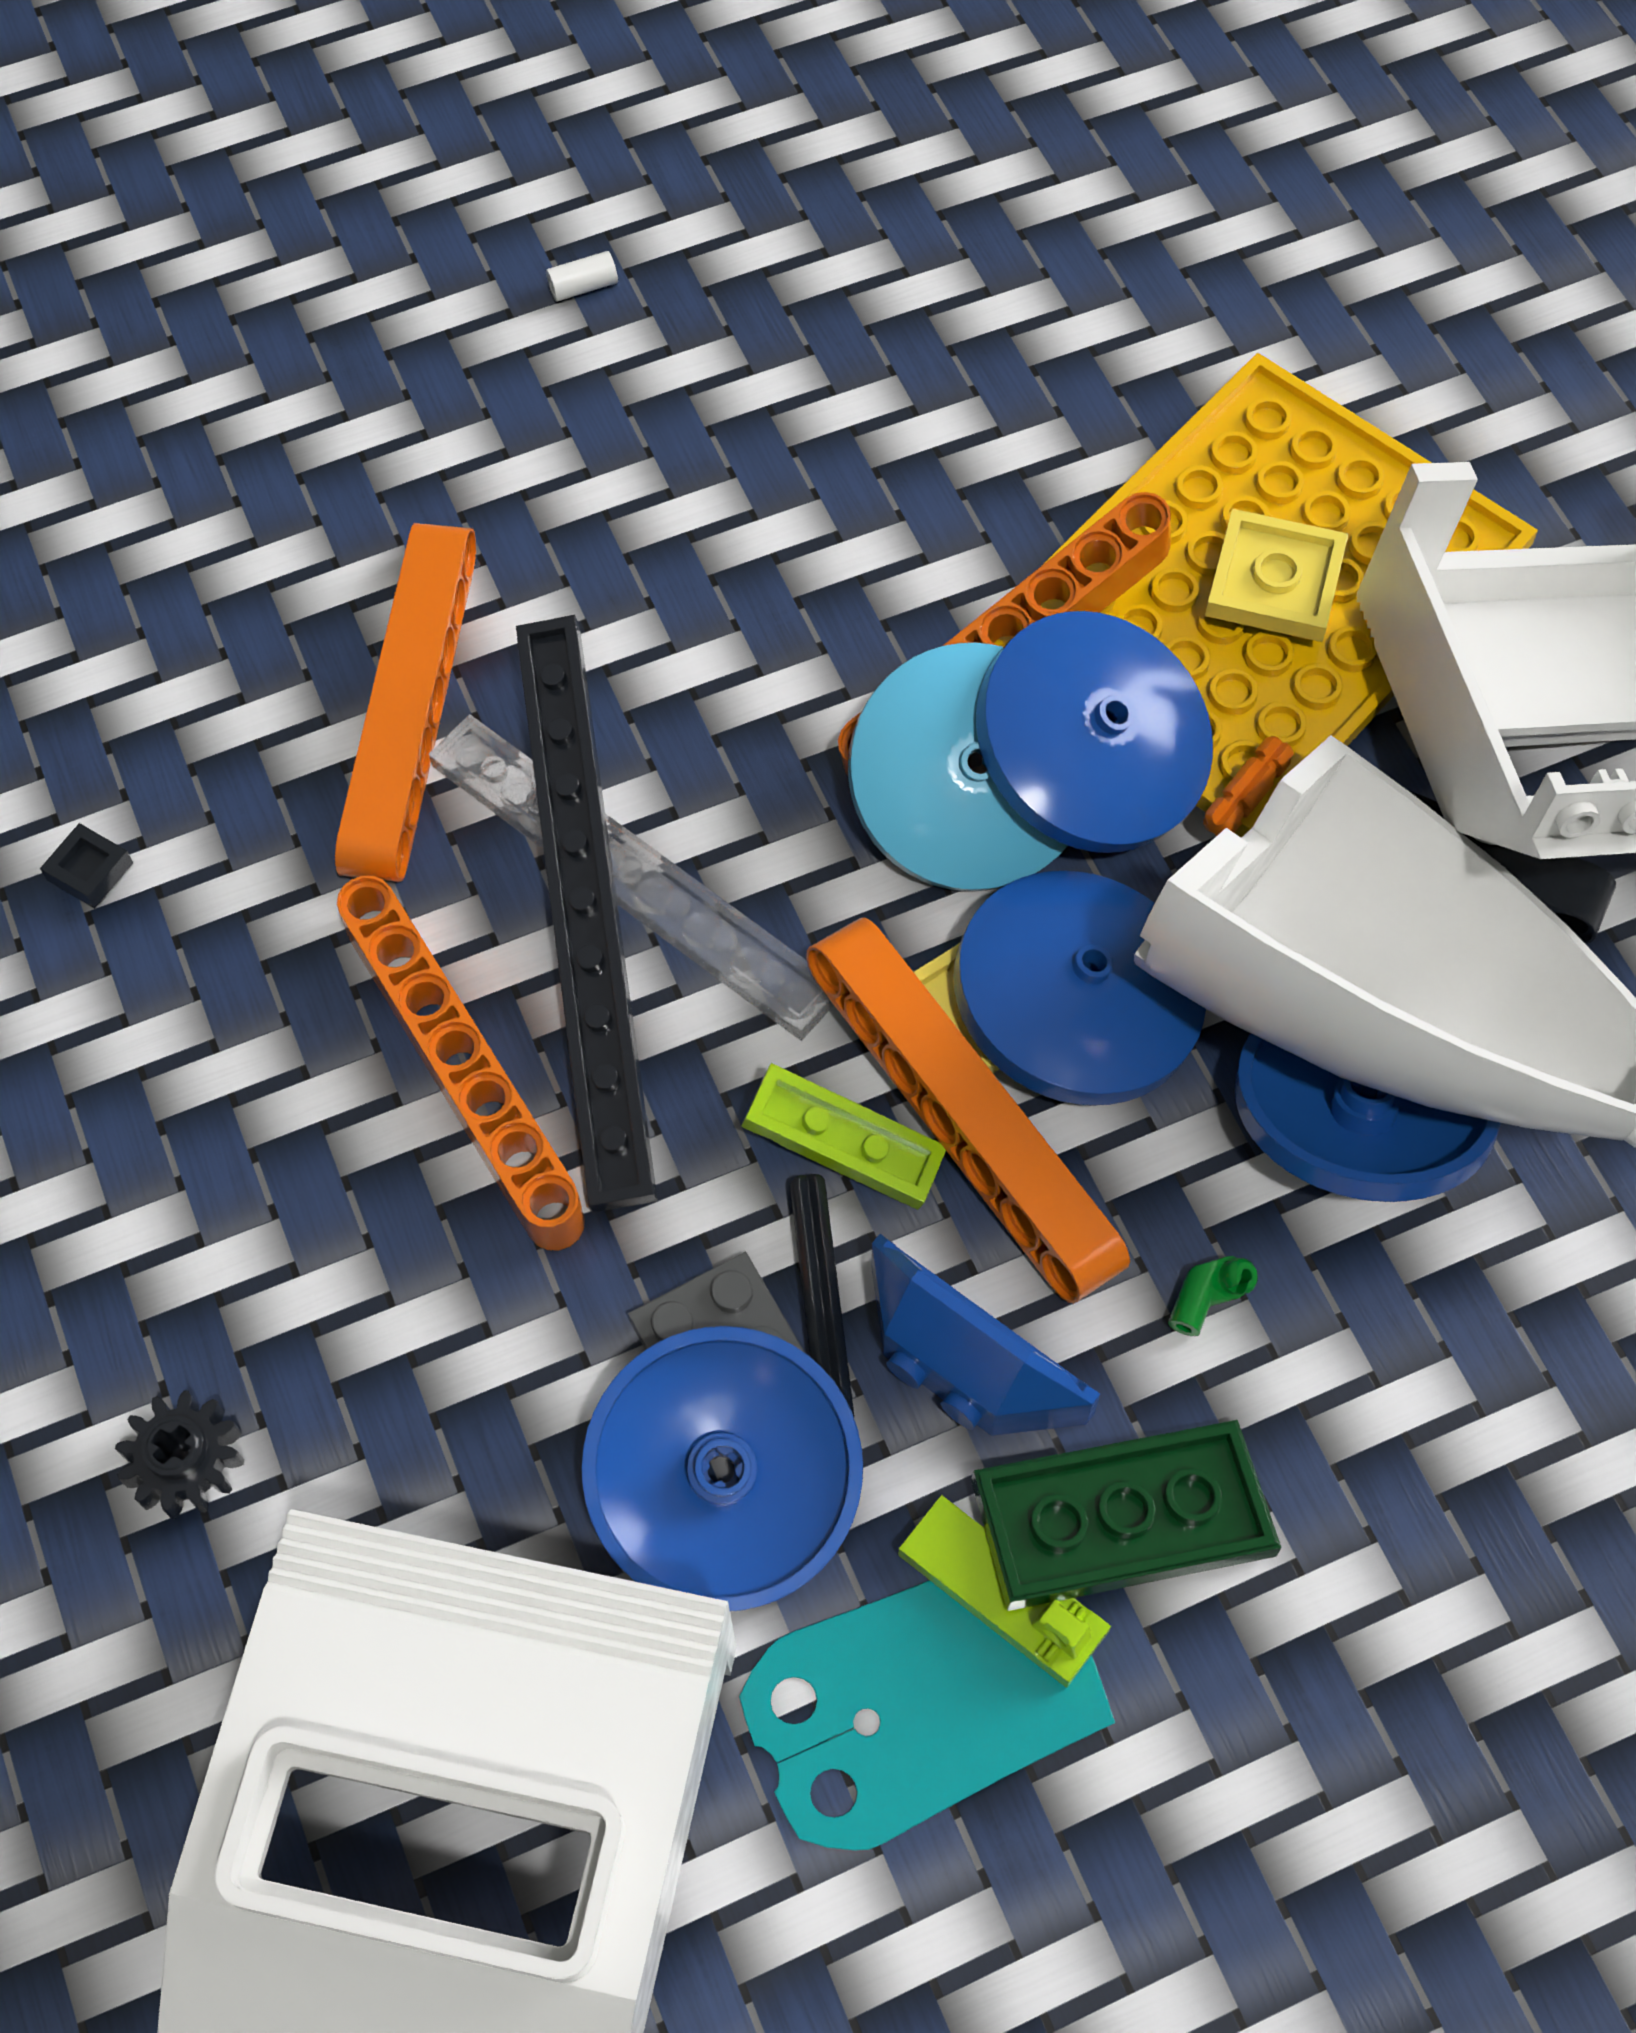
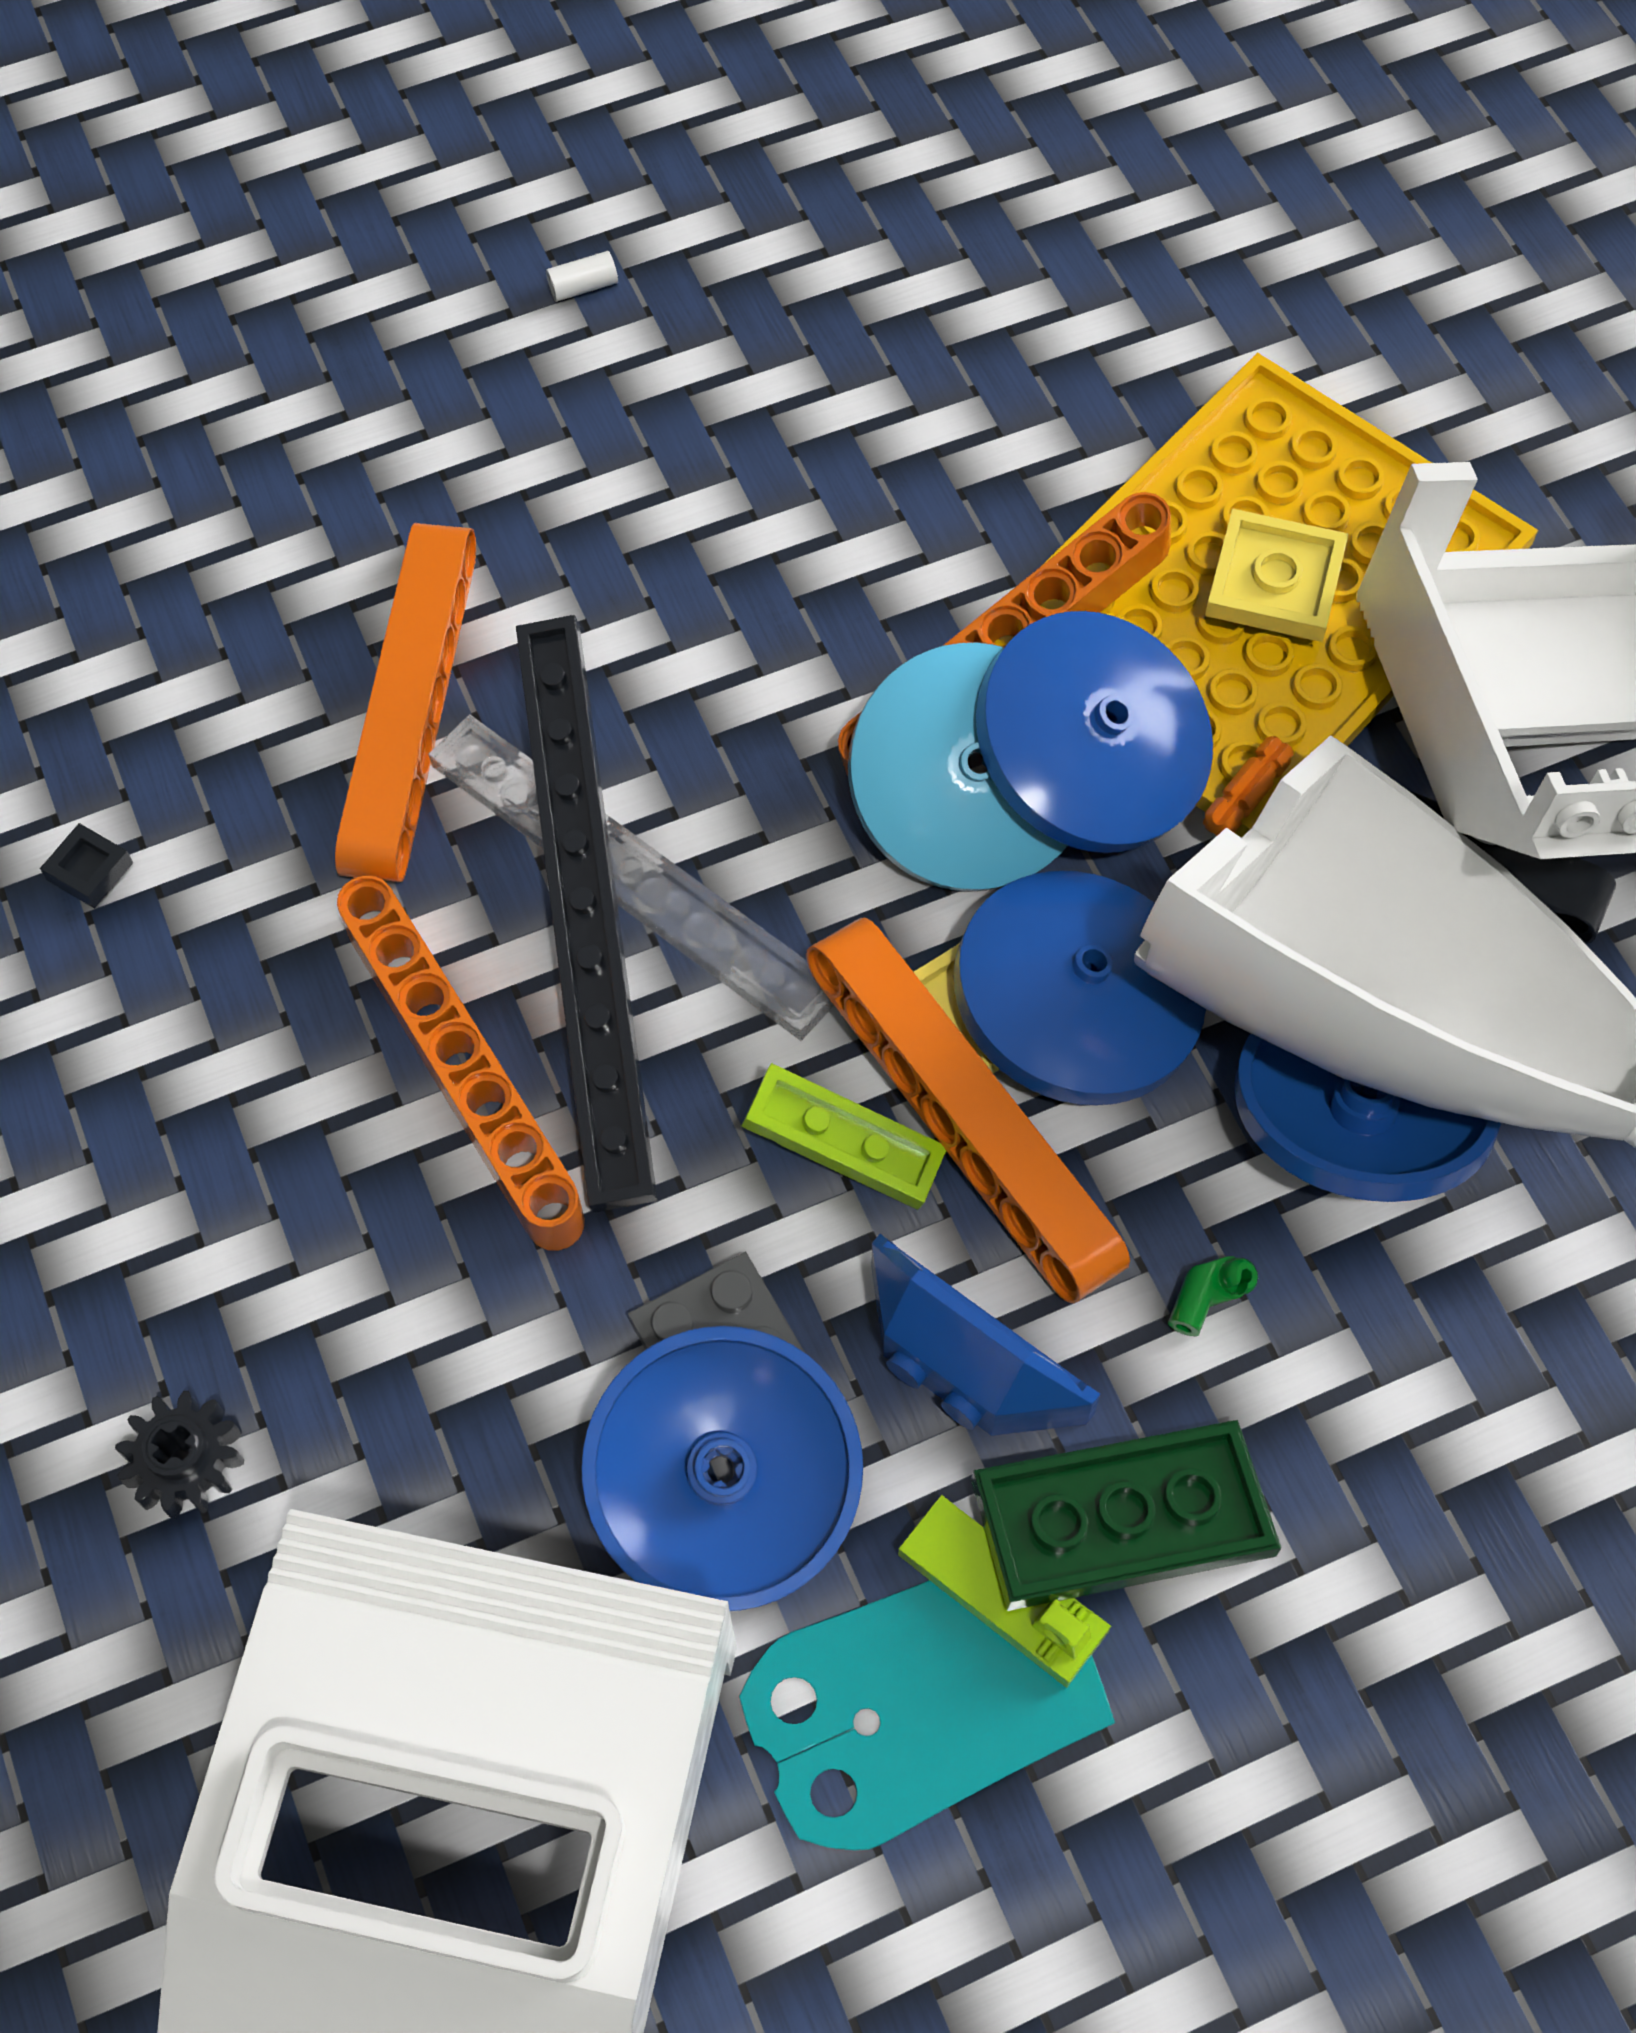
(820, 1279): black axle -> none

